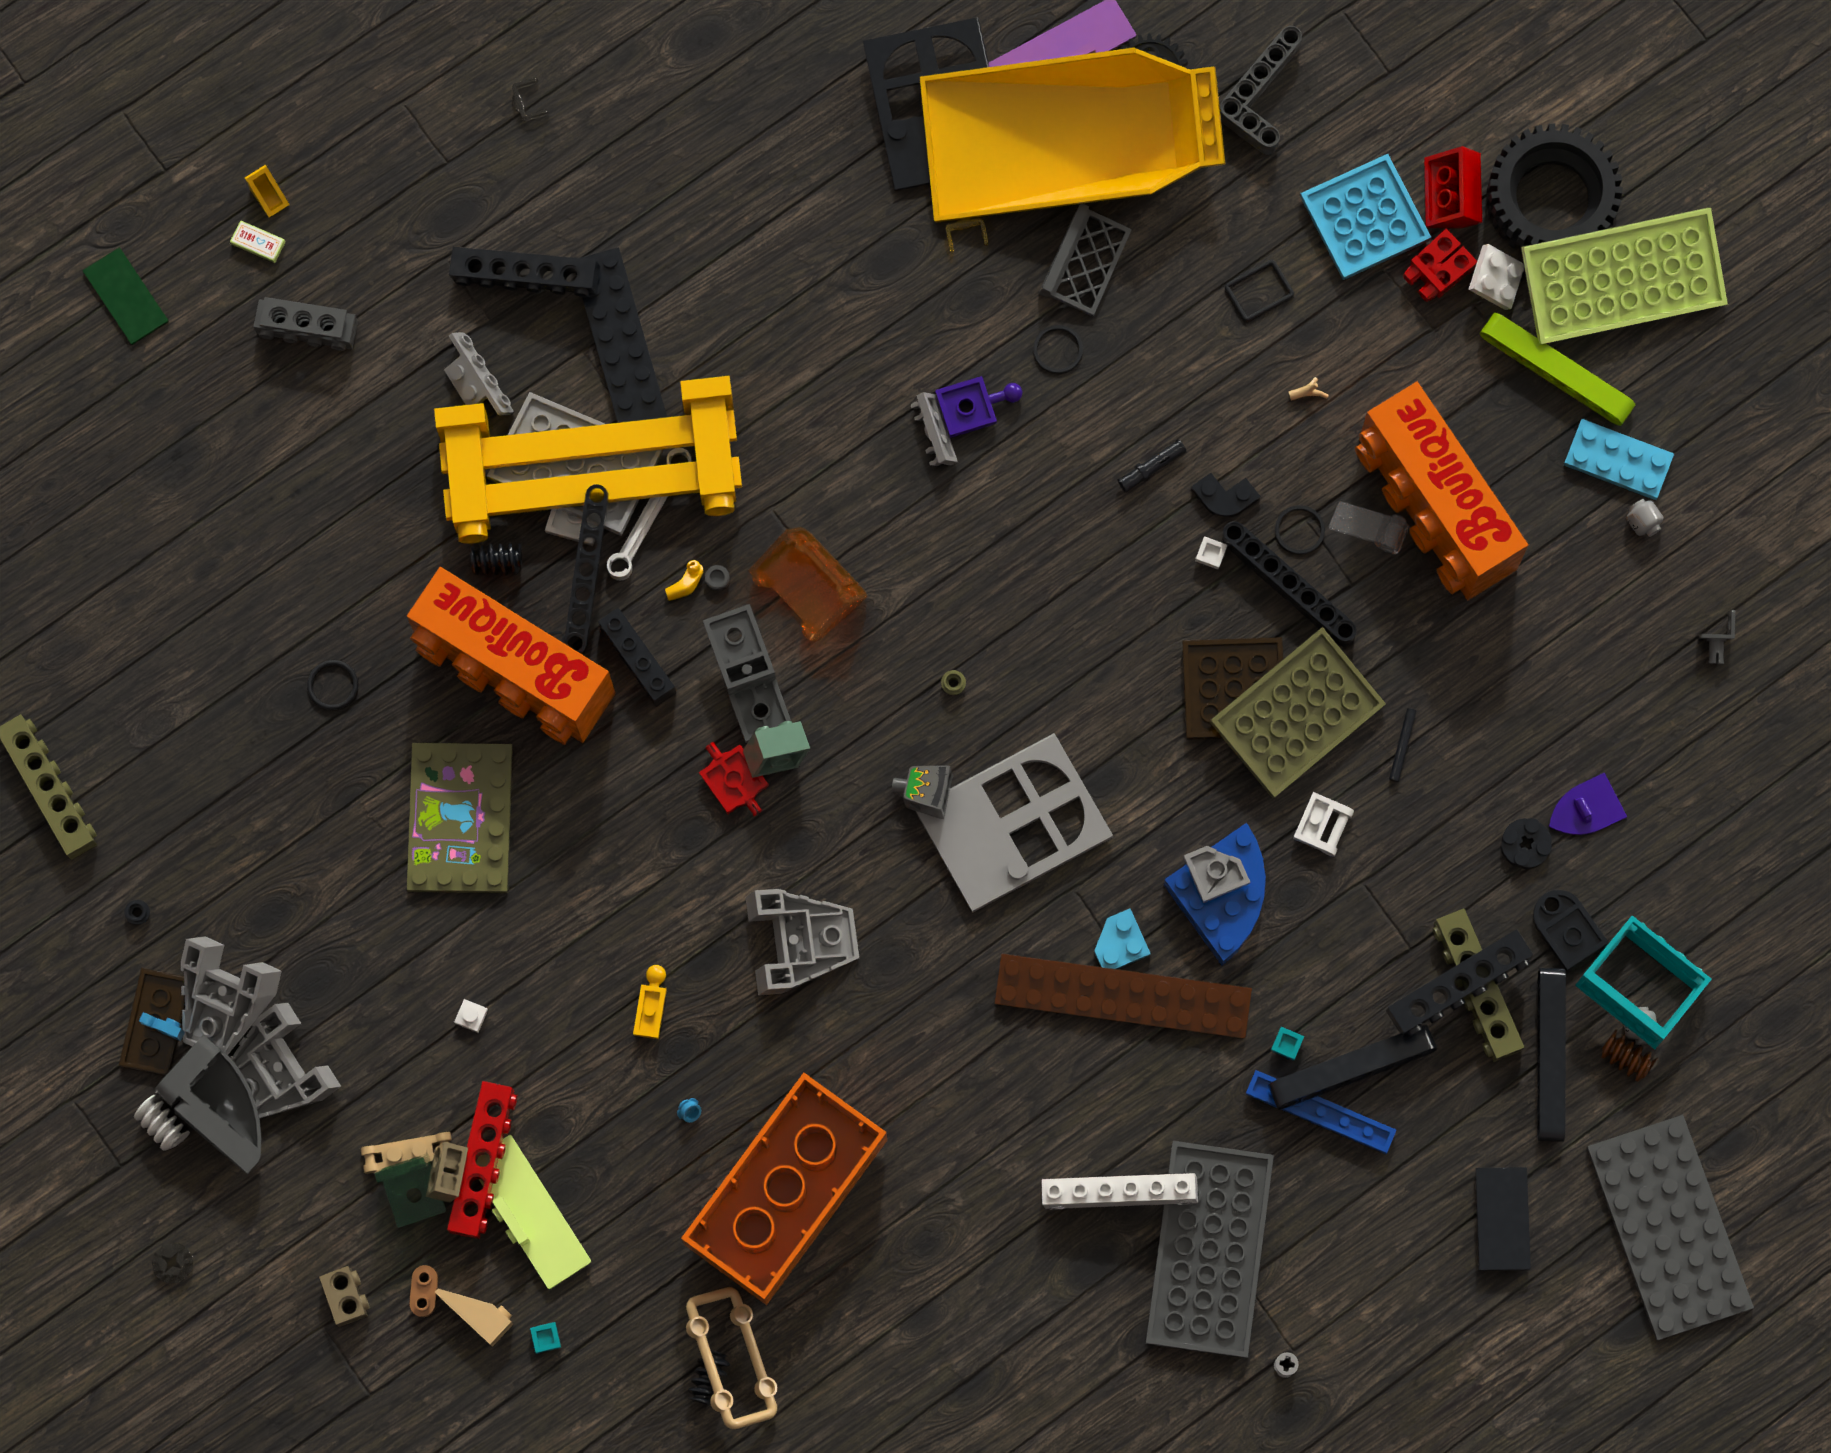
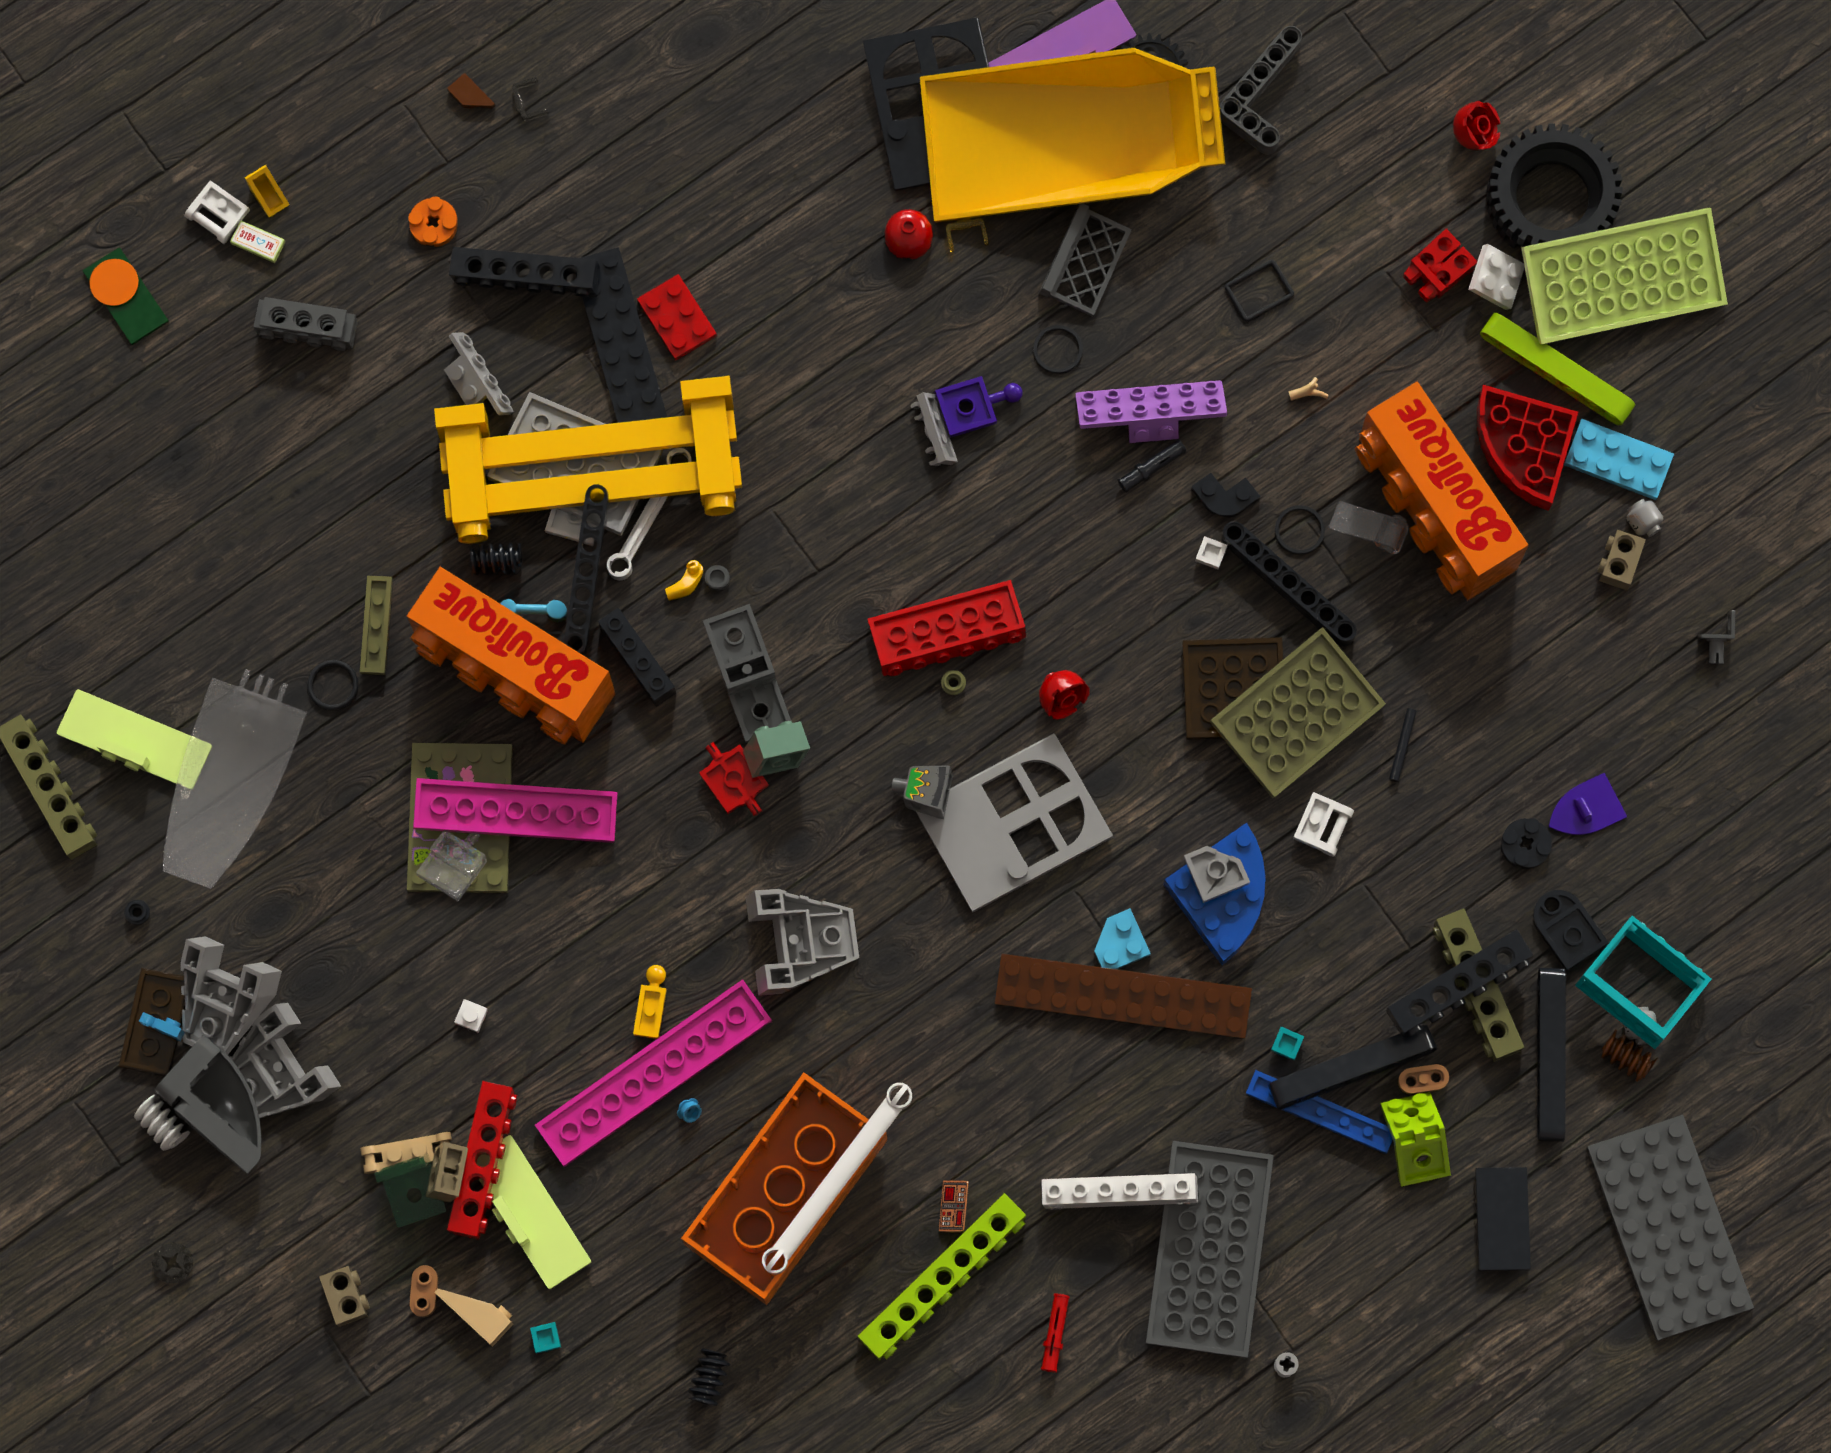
(114, 282): none -> orange piece
(124, 736): none -> yellowish green bracket
(220, 204): none -> white plate
(228, 777): none -> clear windscreen
(376, 625): none -> olive plate
(433, 235): none -> orange plate
(452, 864): none -> clear plate
(469, 94): none -> reddish brown tile
(515, 810): none -> dark pink plate
(555, 609): none -> medium azure bar
(653, 1073): none -> dark pink plate
(676, 317): none -> red plate
(722, 1399): tan bar -> none
(808, 581): clear orange windscreen -> none
(837, 1178): none -> white piece
(908, 234): none -> red cylinder
(947, 628): none -> red bracket
(953, 1206): none -> slope
(1002, 1209): none -> lime brick
(1059, 1305): none -> red pin
(1062, 692): none -> red cylinder
(1151, 410): none -> medium lavender bracket
(1365, 216): medium azure plate -> none
(1417, 1137): none -> lime bracket
(1422, 1079): none -> medium nougat plate
(1453, 189): red slope -> none
(1476, 126): none -> red cylinder
(1524, 442): none -> red brick
(1625, 561): none -> dark tan brick

